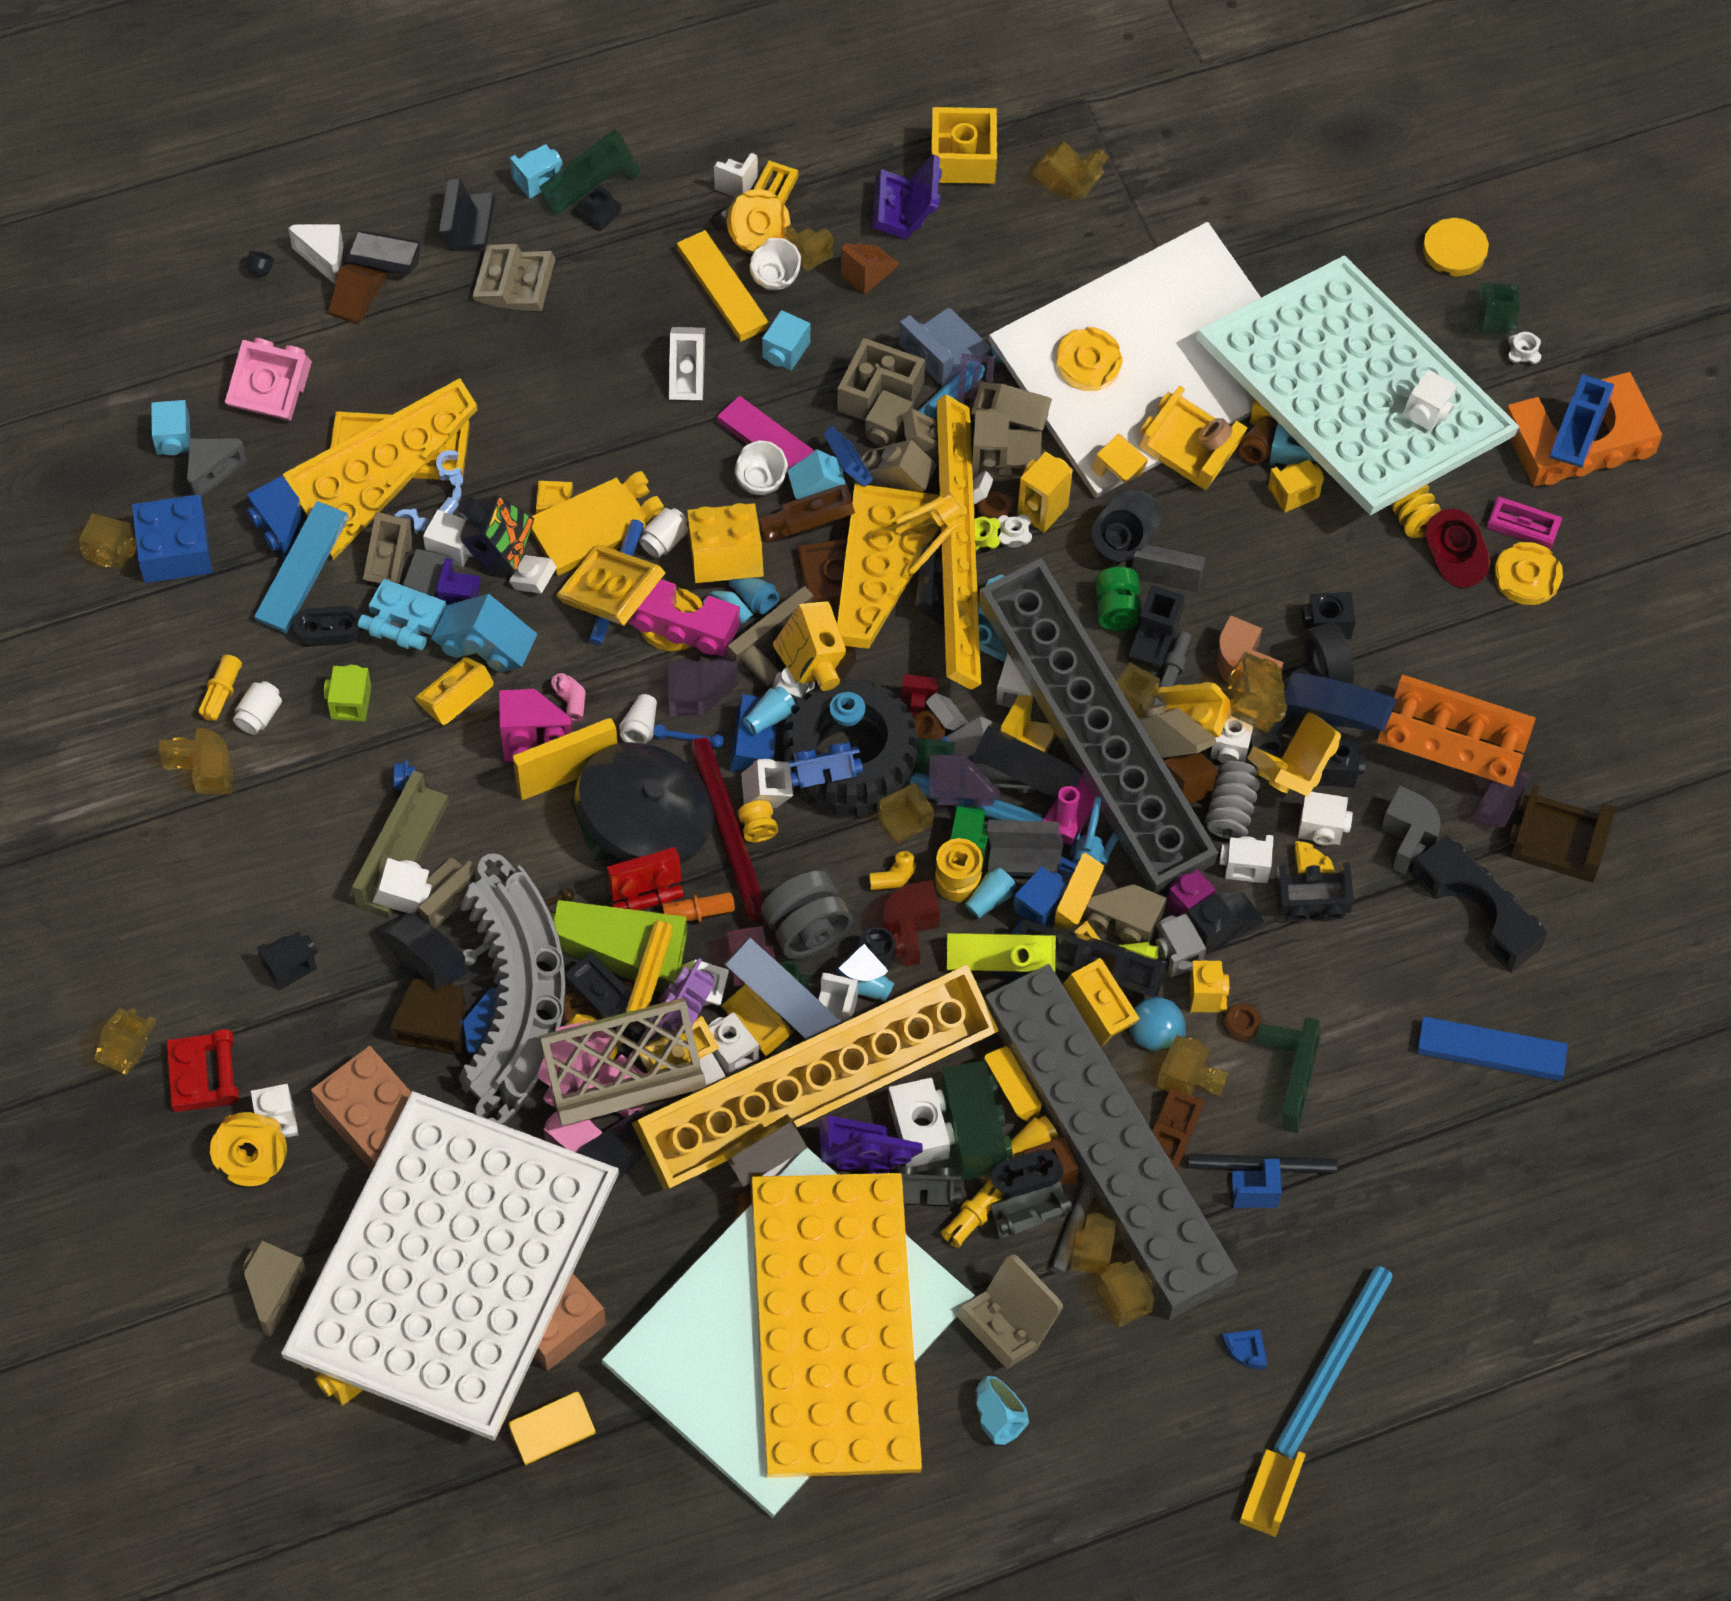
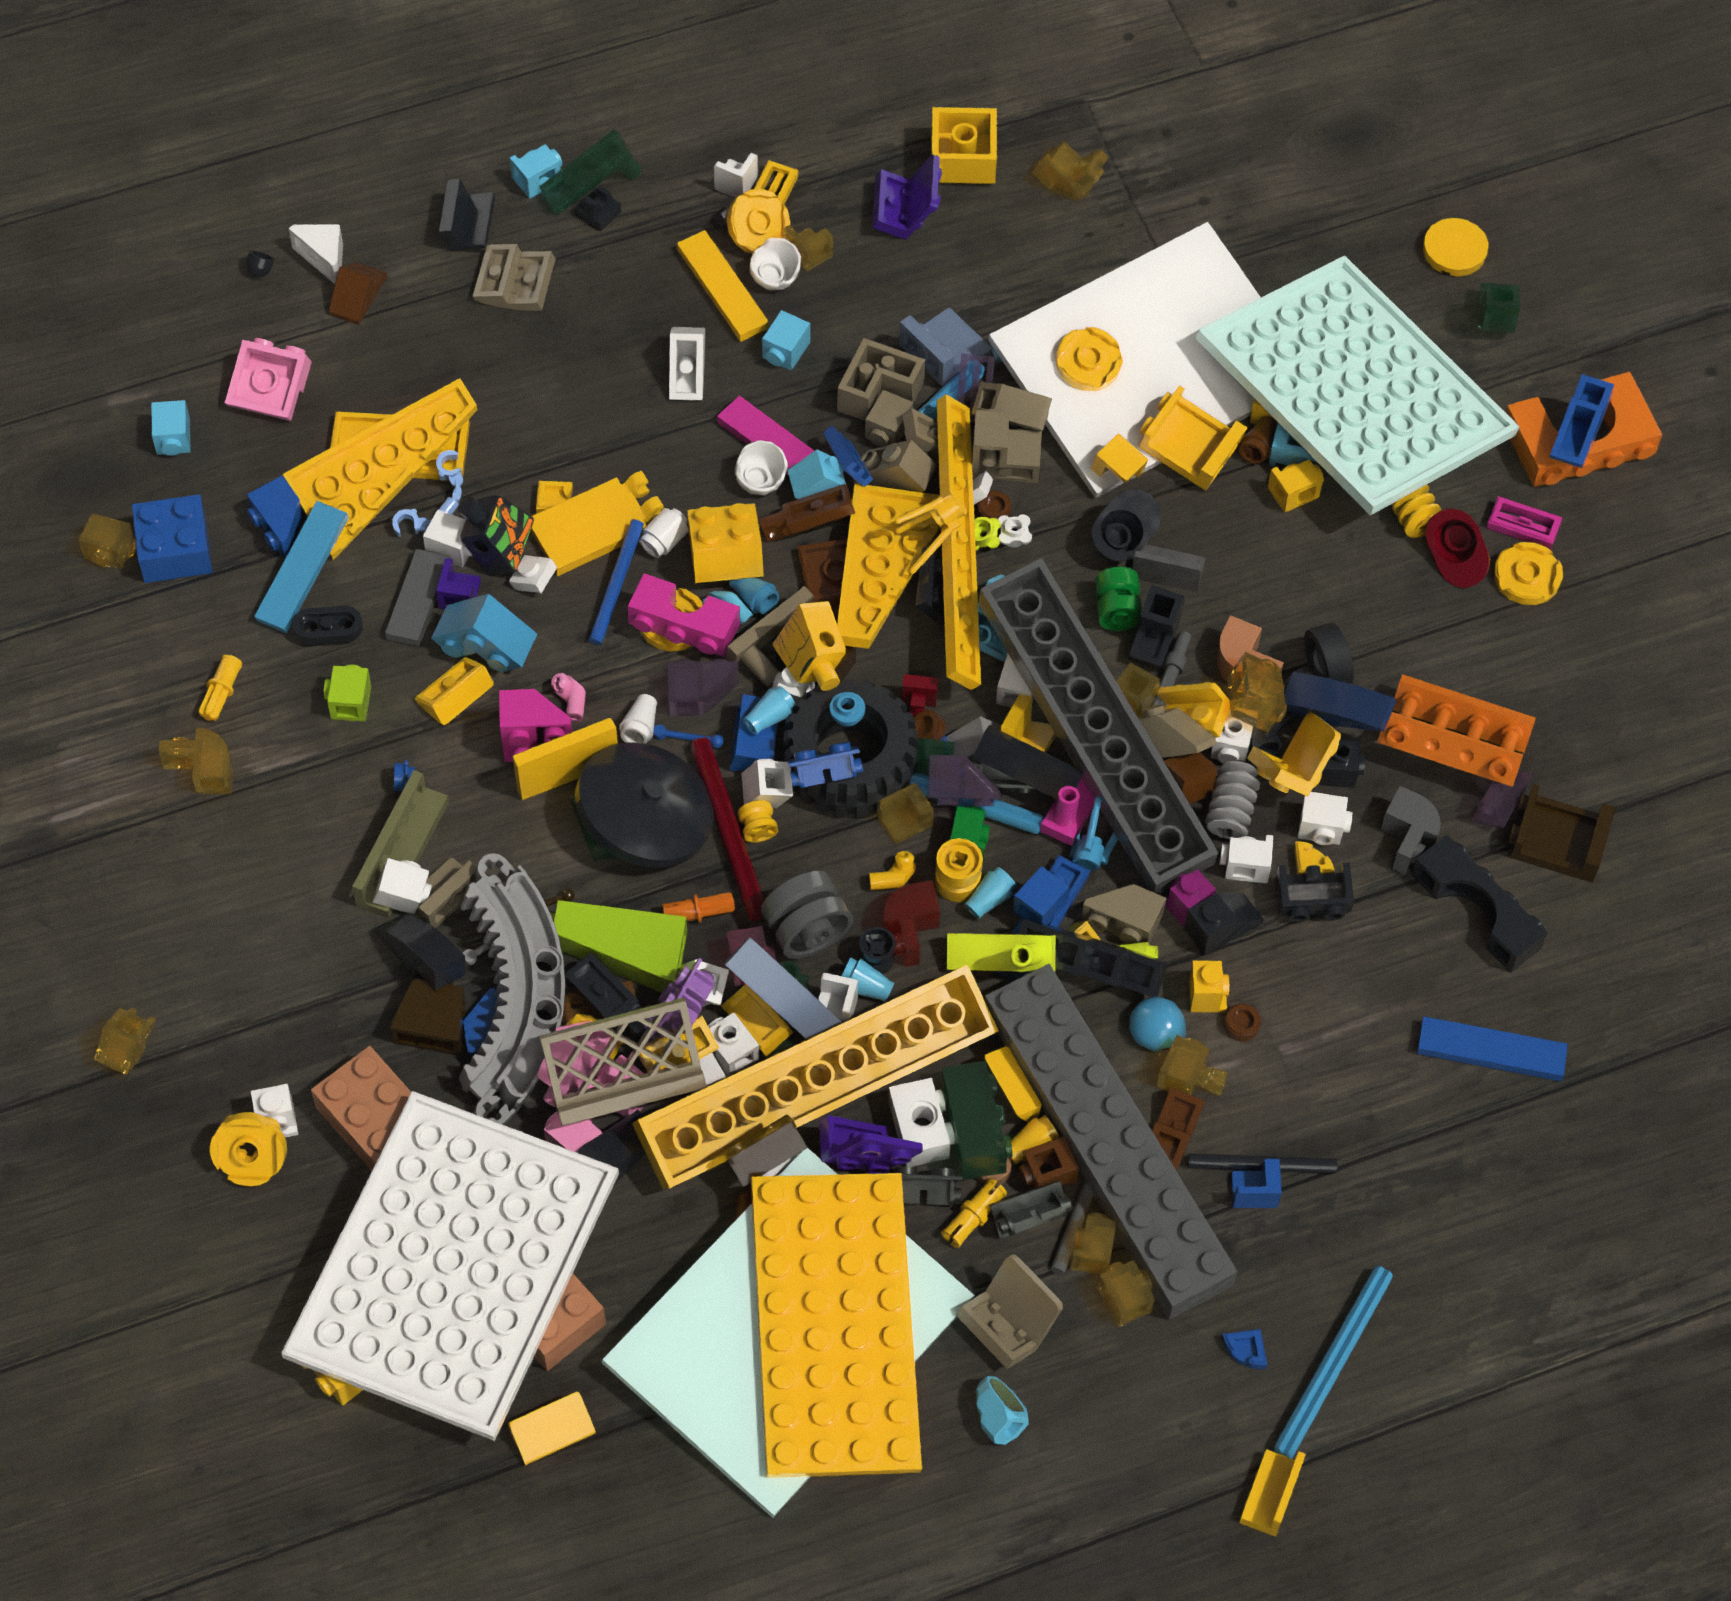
(190, 1071): red plate -> none
(212, 462): dark grey slope -> none
(257, 707): white brick -> none
(272, 1281): dark tan slope -> none
(289, 959): black brick -> none
(384, 252): slope -> none
(387, 548): dark tan slope -> none
(406, 607): medium azure plate -> none
(610, 584): yellow tile -> none
(645, 874): red plate -> none
(650, 966): yellow axle -> none
(861, 965): tile -> none
(865, 265): dark orange slope -> none
(946, 712): light grey tile -> none
(1024, 846): flat silver panel -> none
(1025, 1165): black beam -> none
(1044, 490): yellow brick -> none
(1078, 892): yellow slope -> none
(1100, 1001): yellow panel -> none
(1179, 943): light grey brick -> none
(1215, 434): medium nougat tile -> none
(1306, 1045): clear green piece -> none
(1336, 605): black brick -> none
(1430, 401): white brick -> none
(1526, 341): white plate -> none

